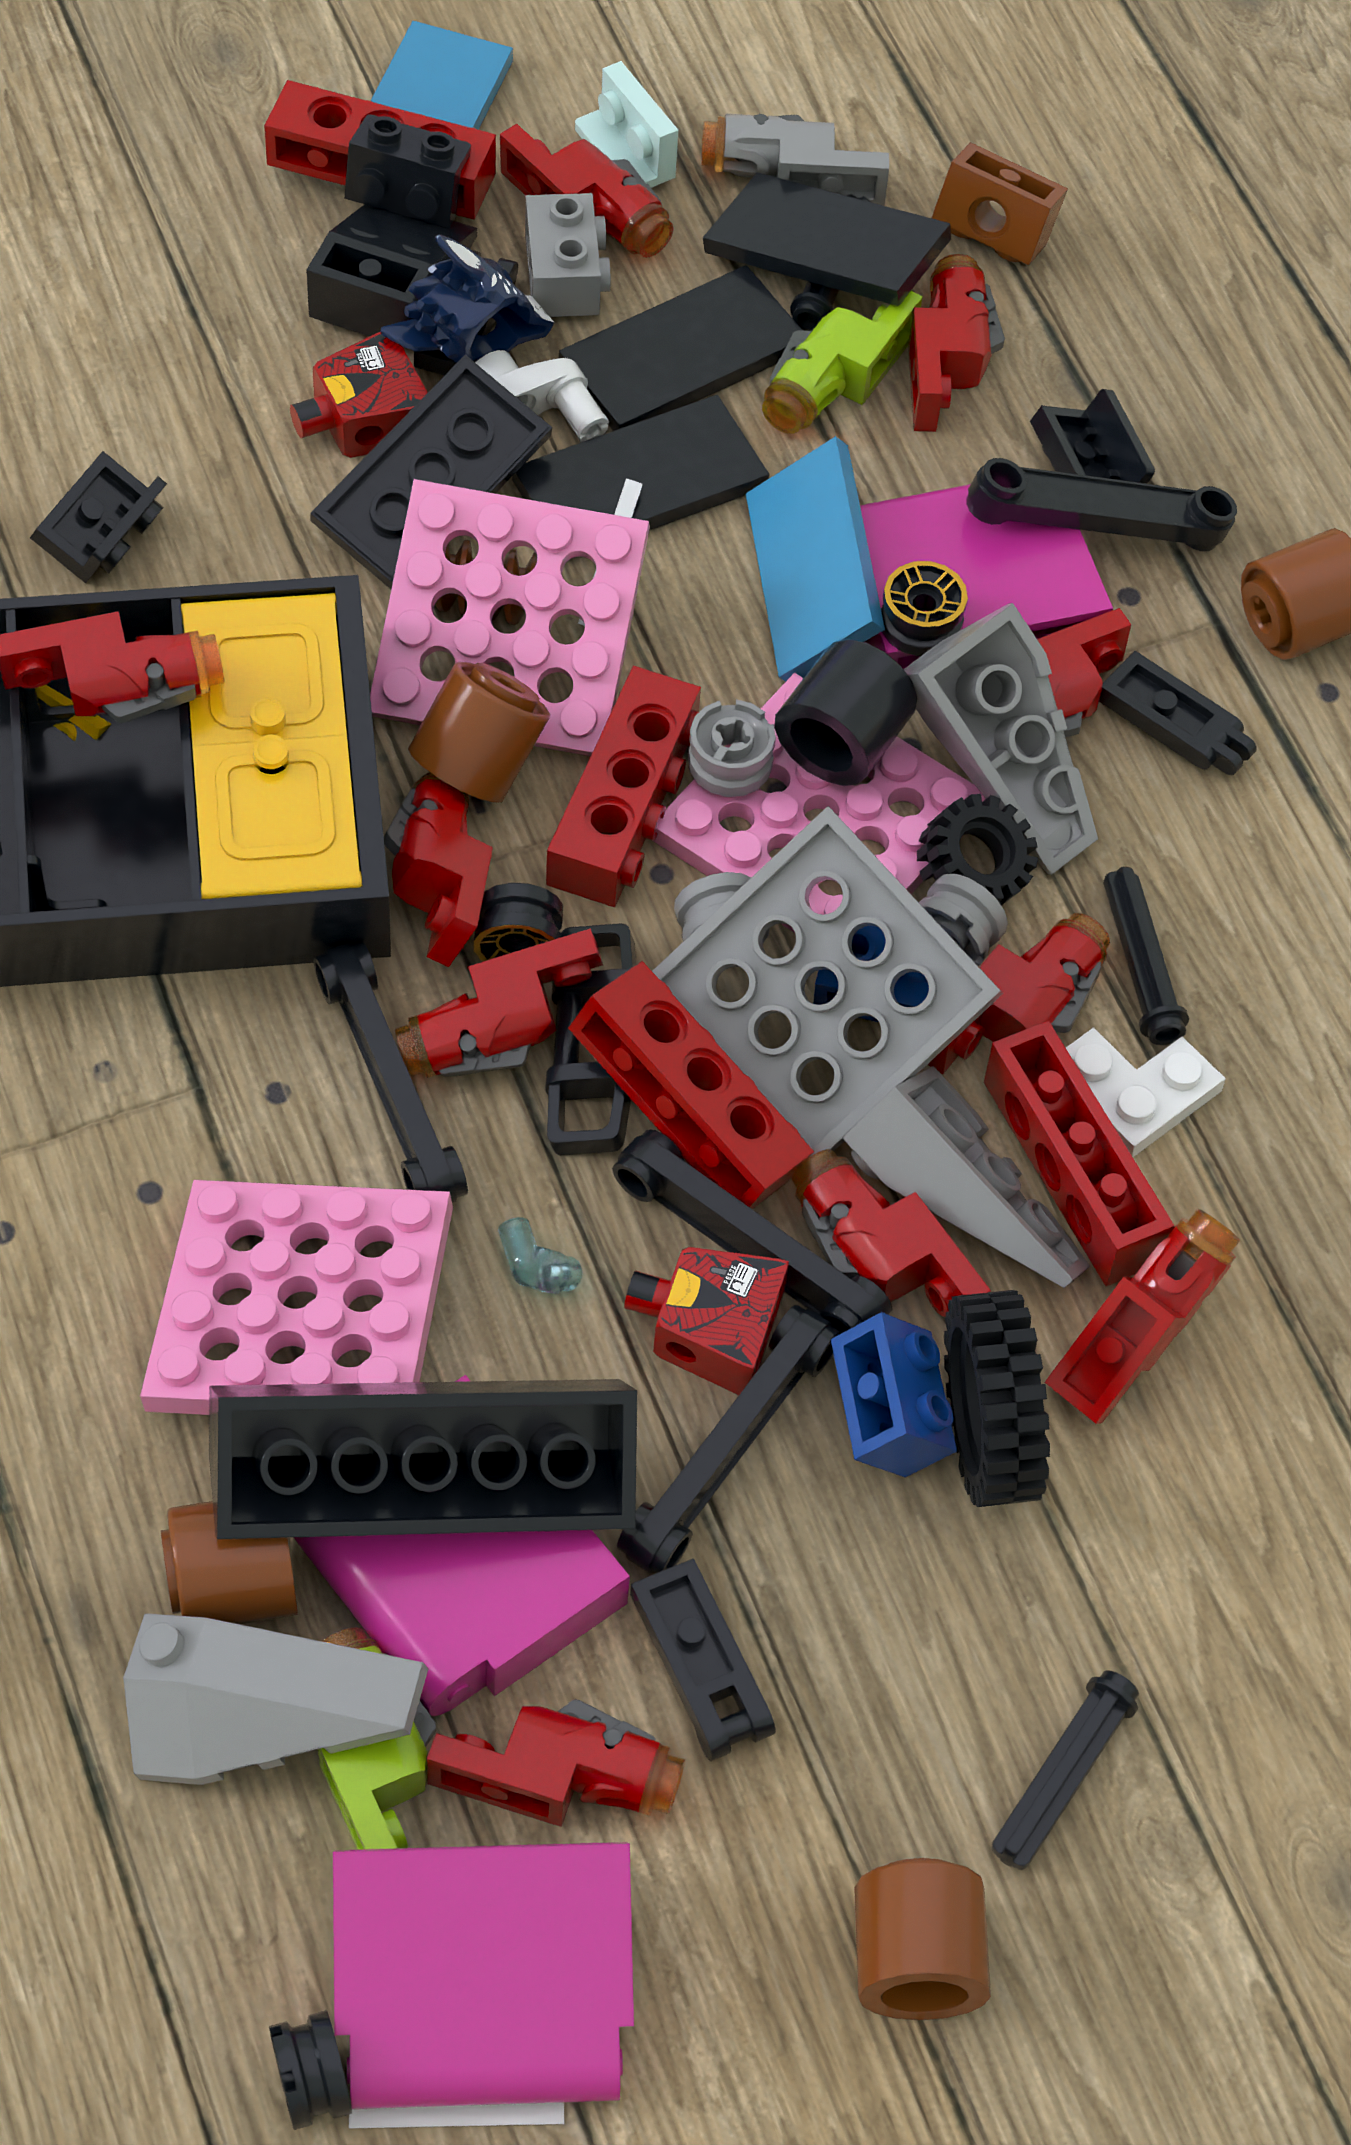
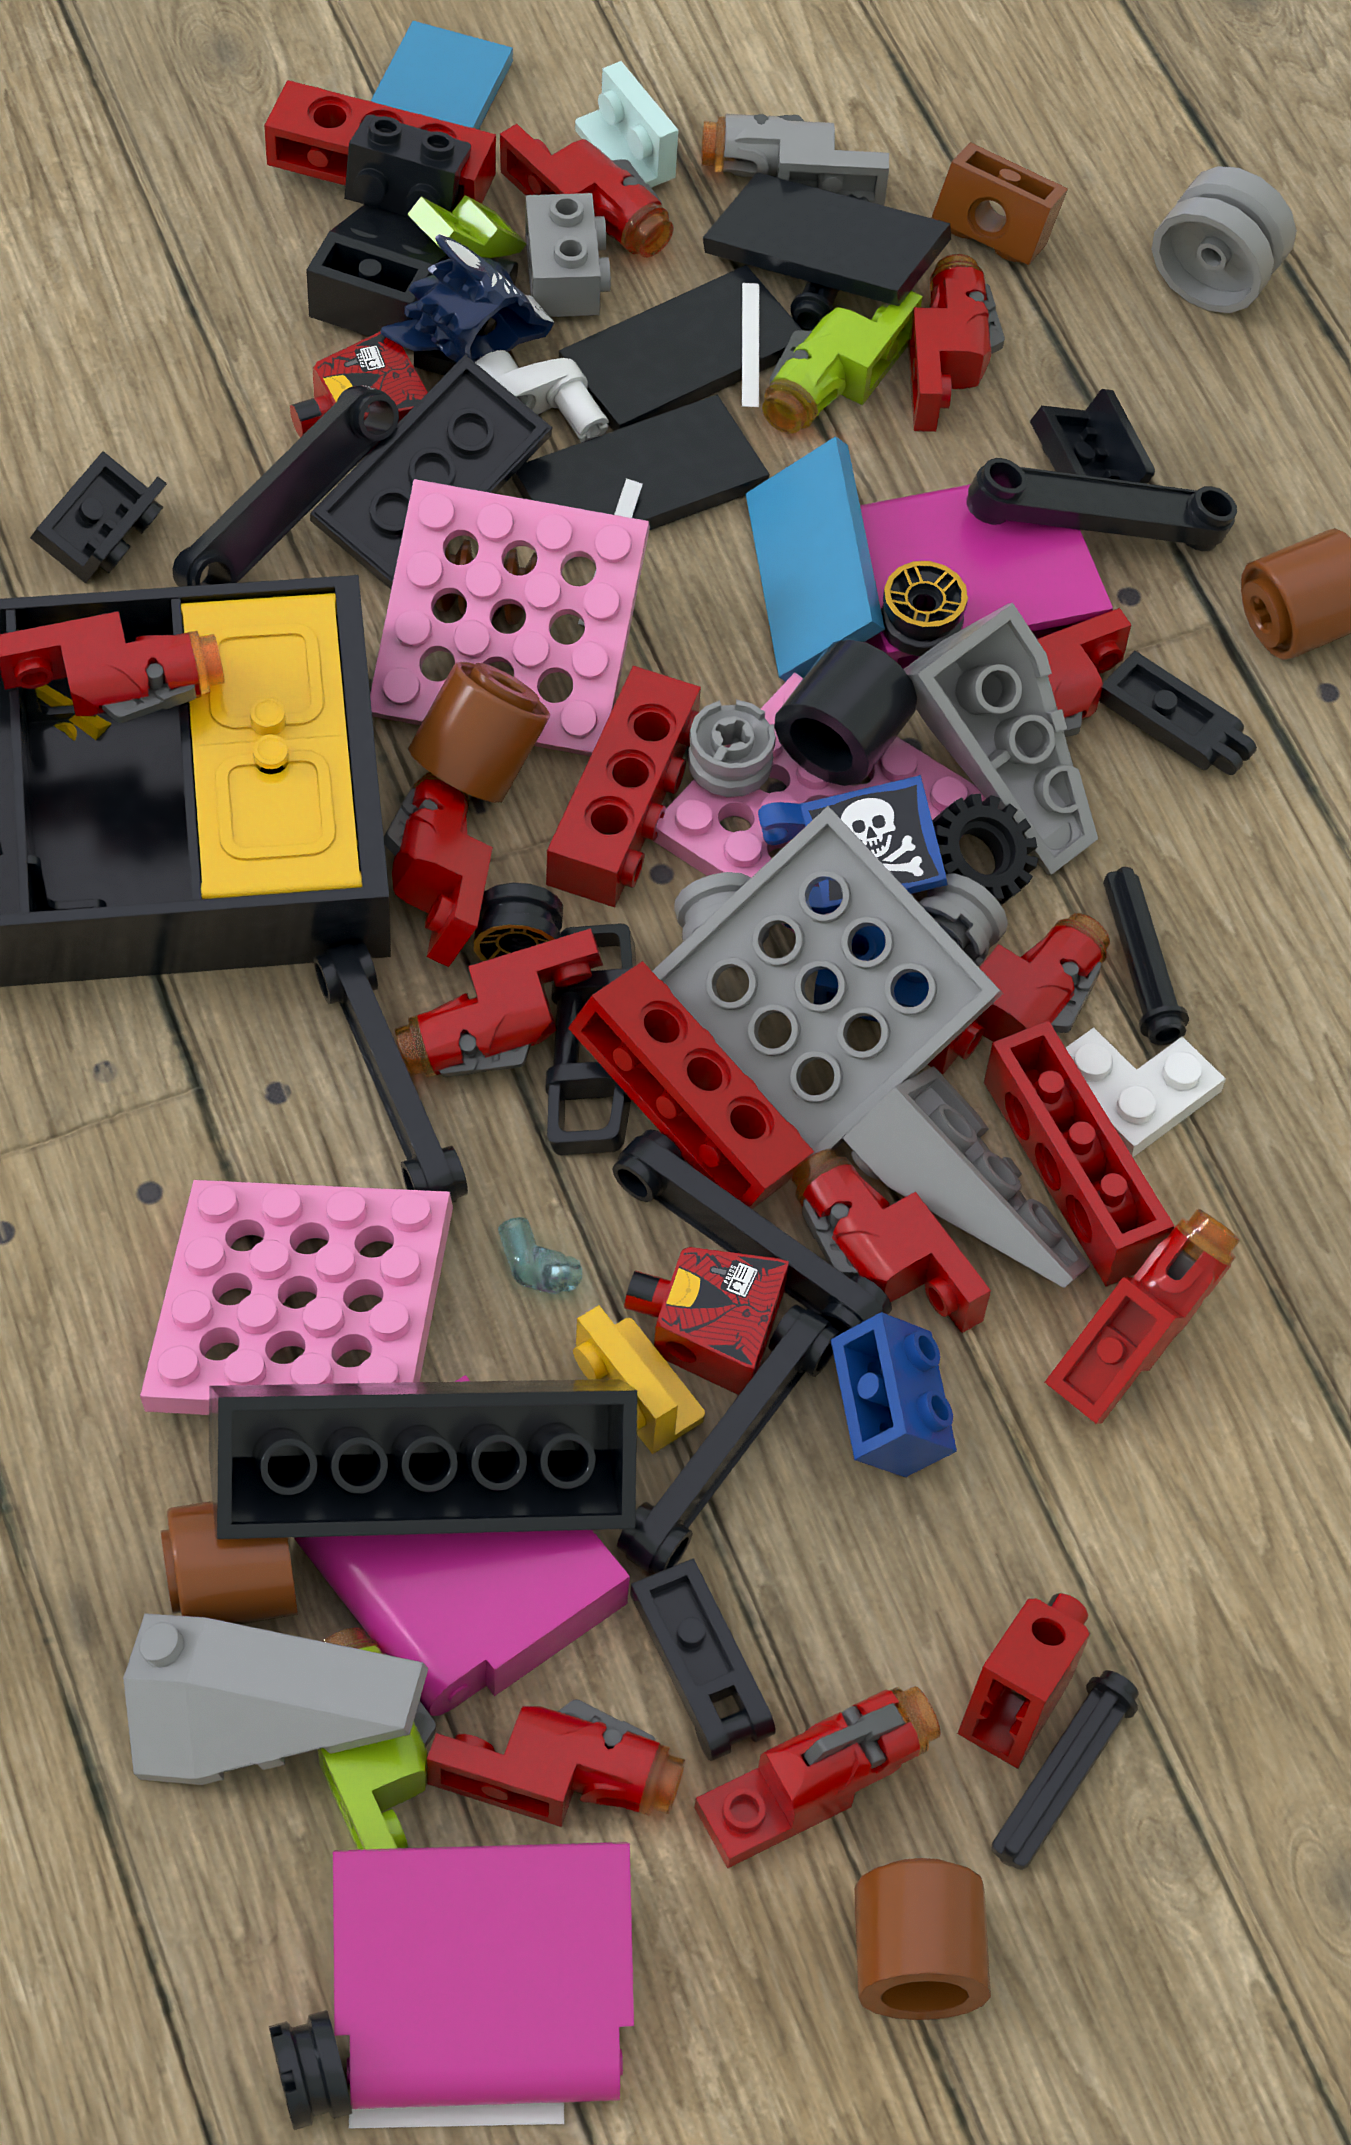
(289, 489): none -> black piece
(470, 225): none -> lime slope
(625, 1353): none -> yellow bracket
(750, 345): none -> white sticker
(817, 1773): none -> red plate
(886, 817): none -> flag
(996, 1398): black tyre -> none
(1034, 1660): none -> red torso
(1224, 239): none -> light grey wheel

